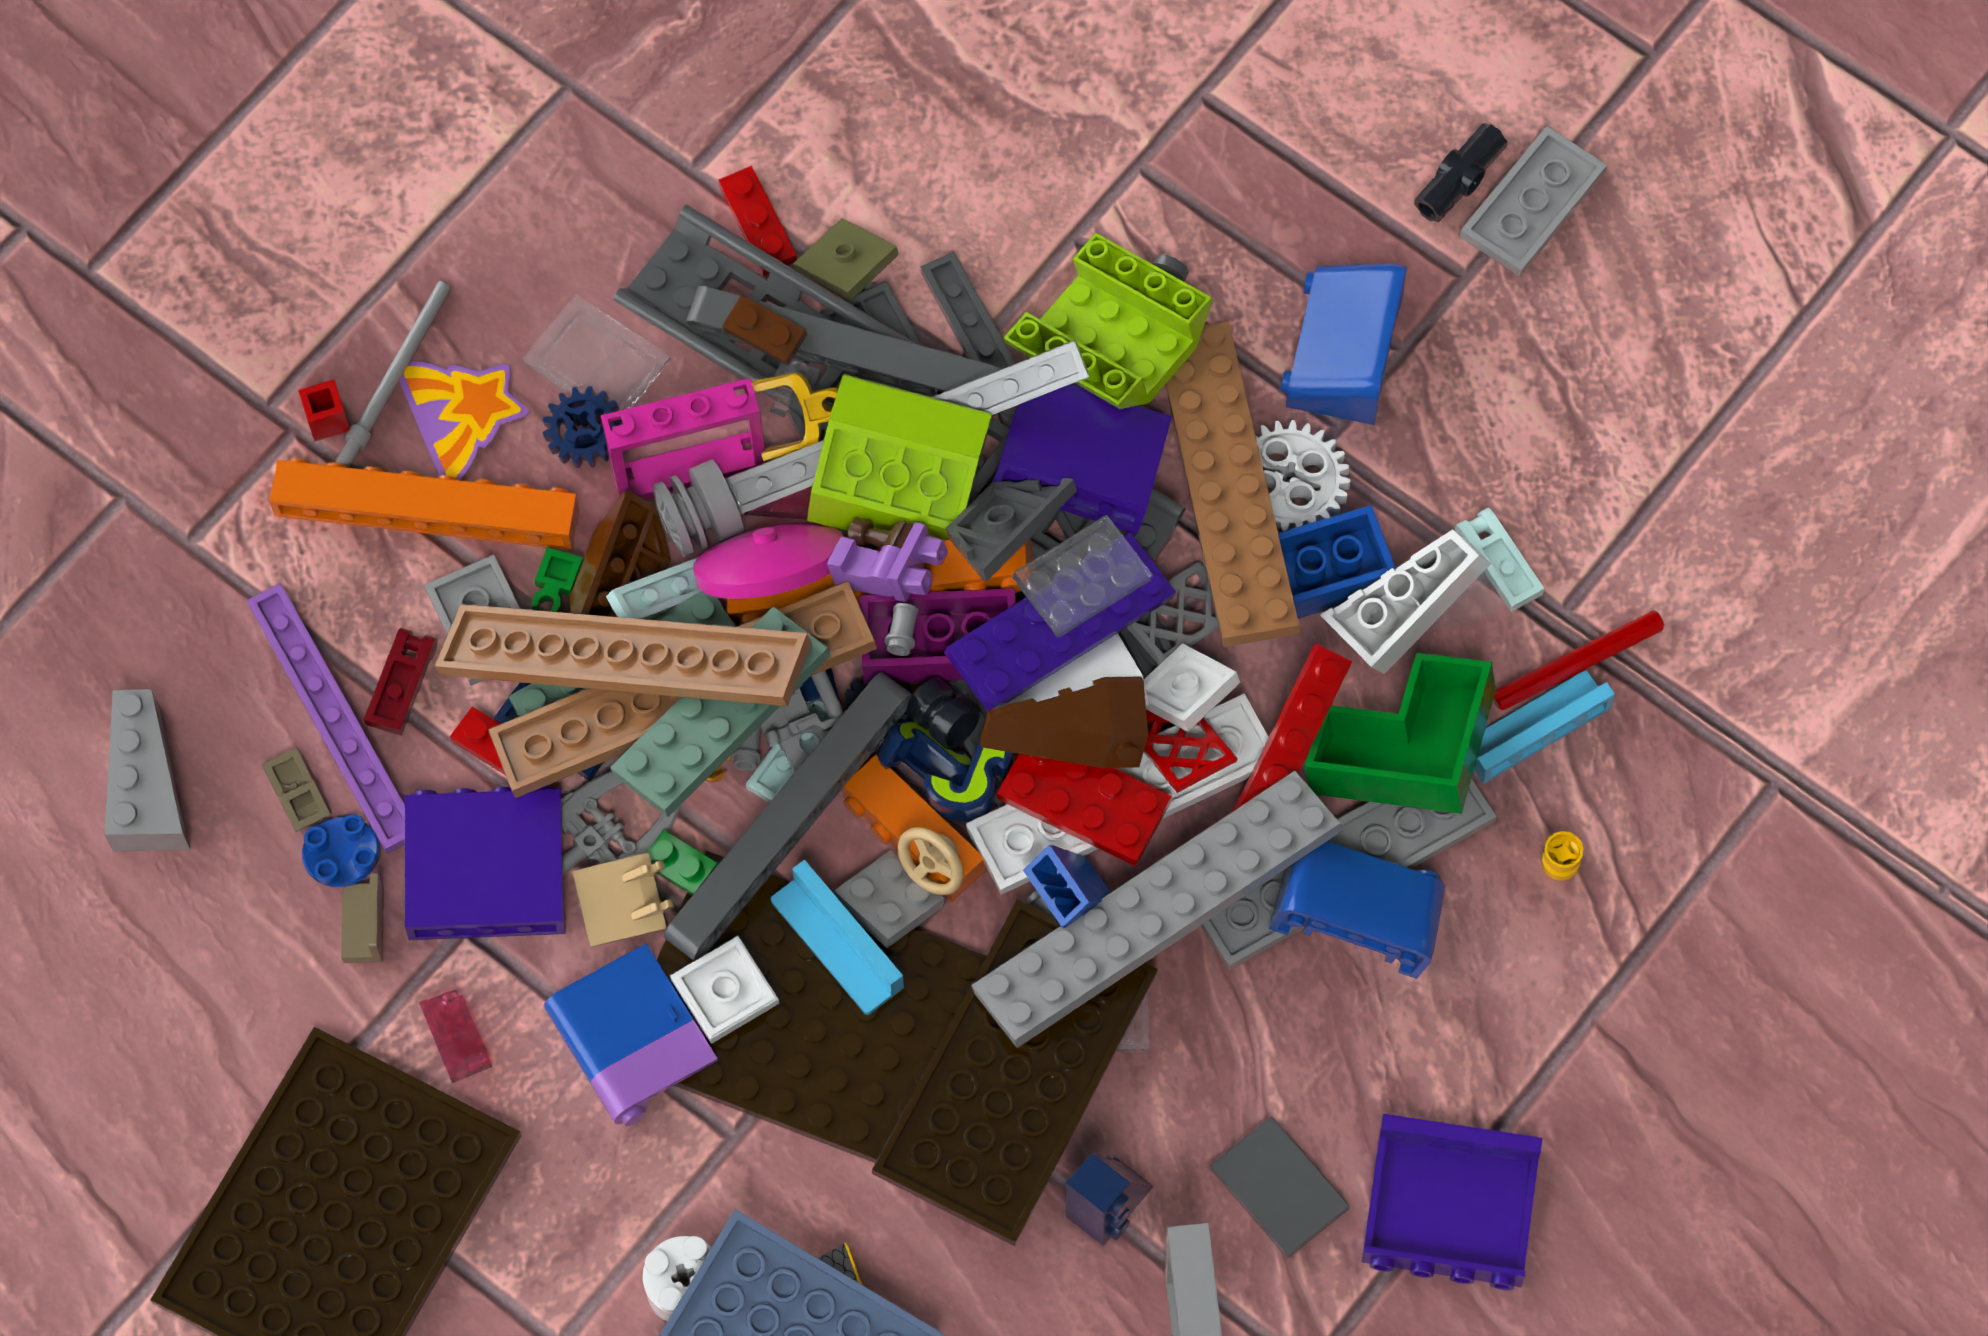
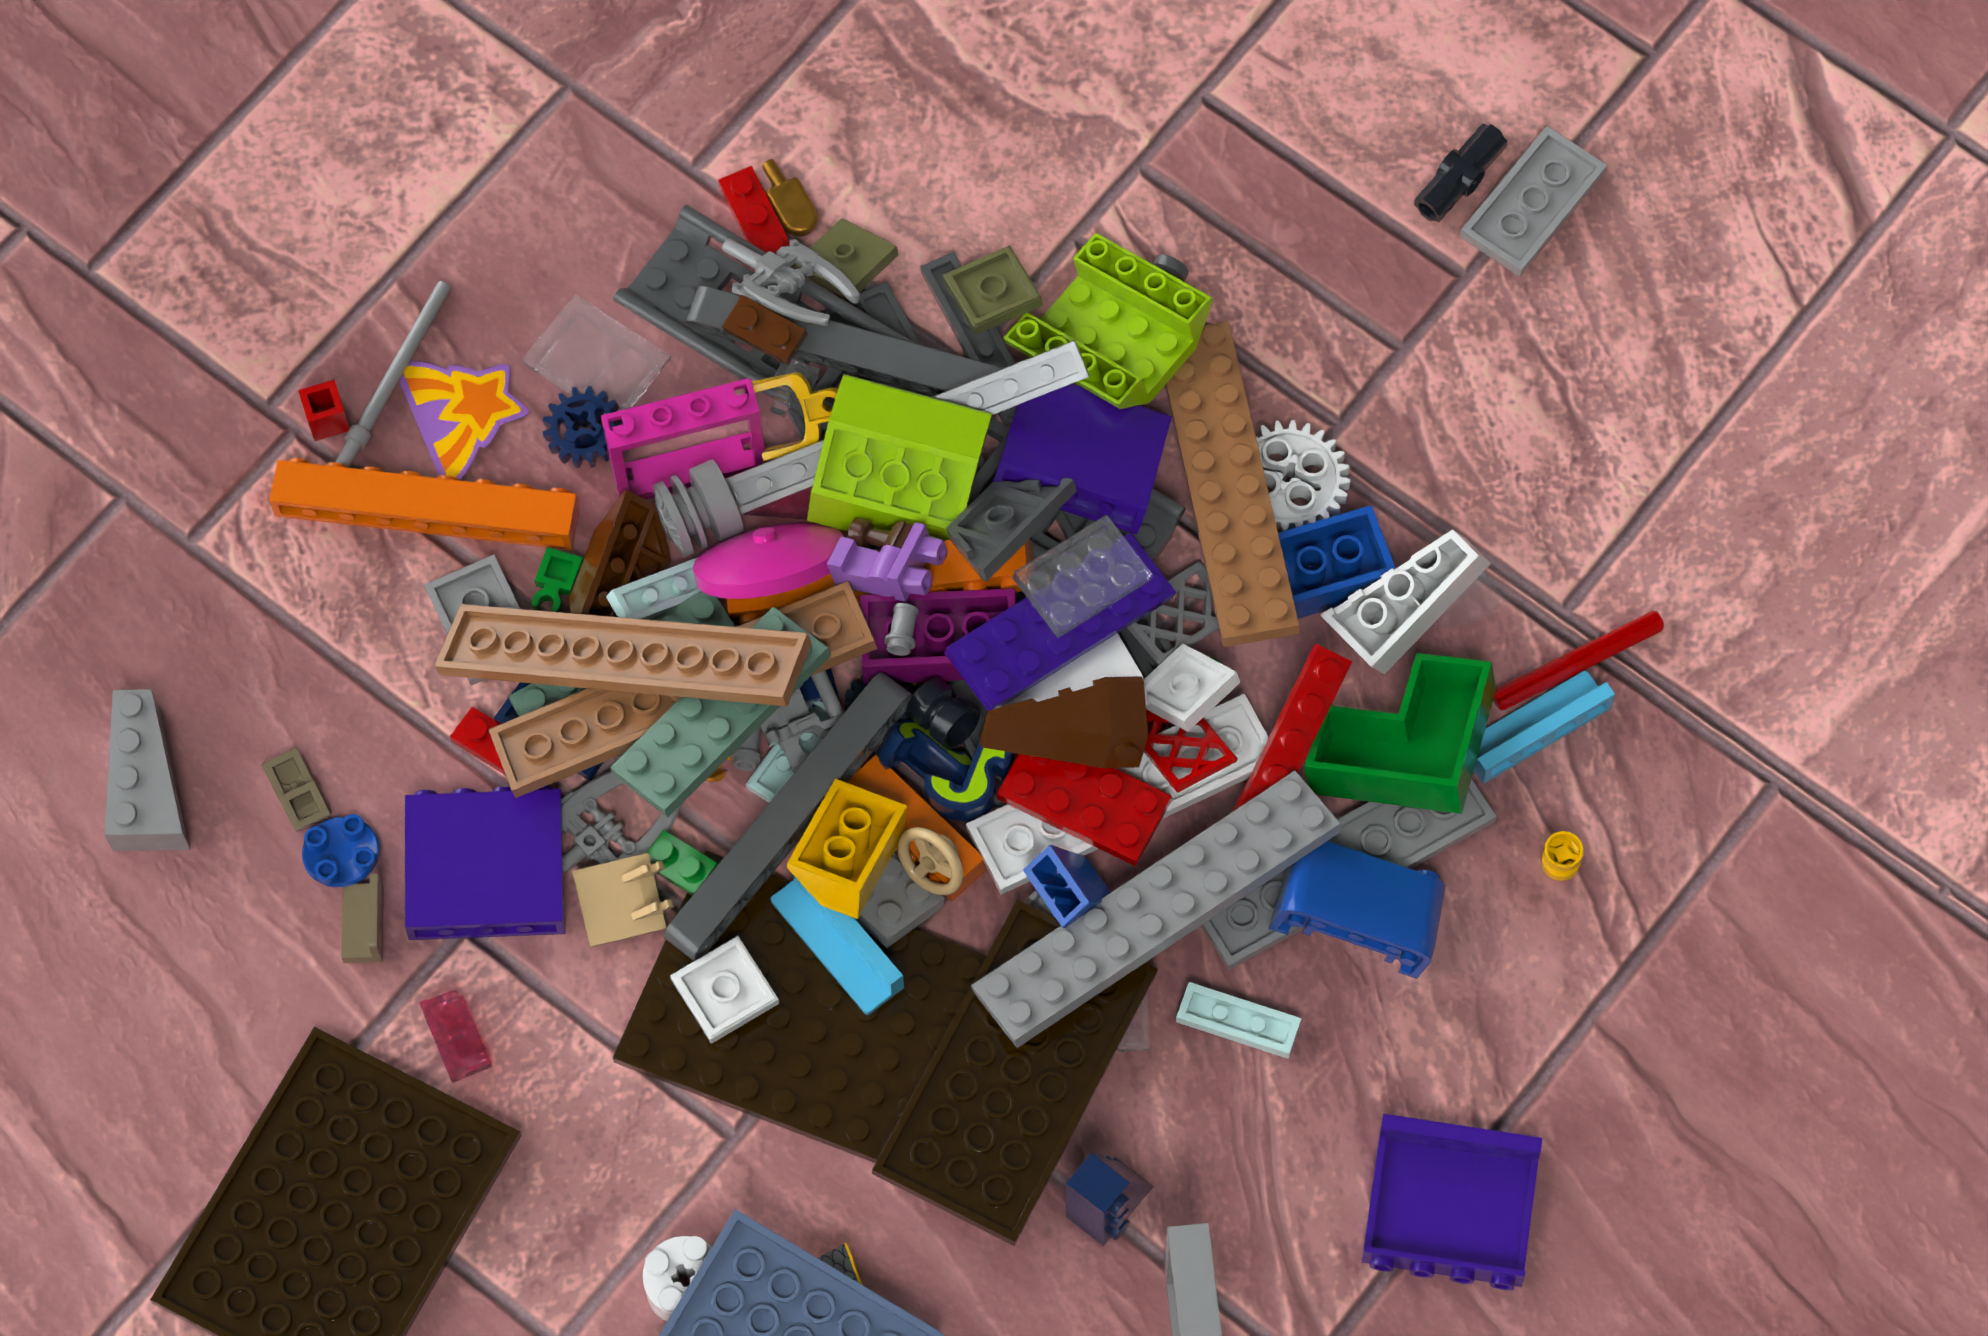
(331, 715): medium lavender plate -> none
(400, 682): dark red plate -> none
(629, 1033): blue door -> none
(778, 275): none -> light grey bar
(790, 202): none -> pearl gold piece
(847, 847): none -> yellow slope
(992, 290): none -> olive plate
(1238, 1020): none -> light aqua plate
(1279, 1187): dark grey tile -> none
(1345, 340): windscreen -> none
(1508, 568): light aqua plate -> none

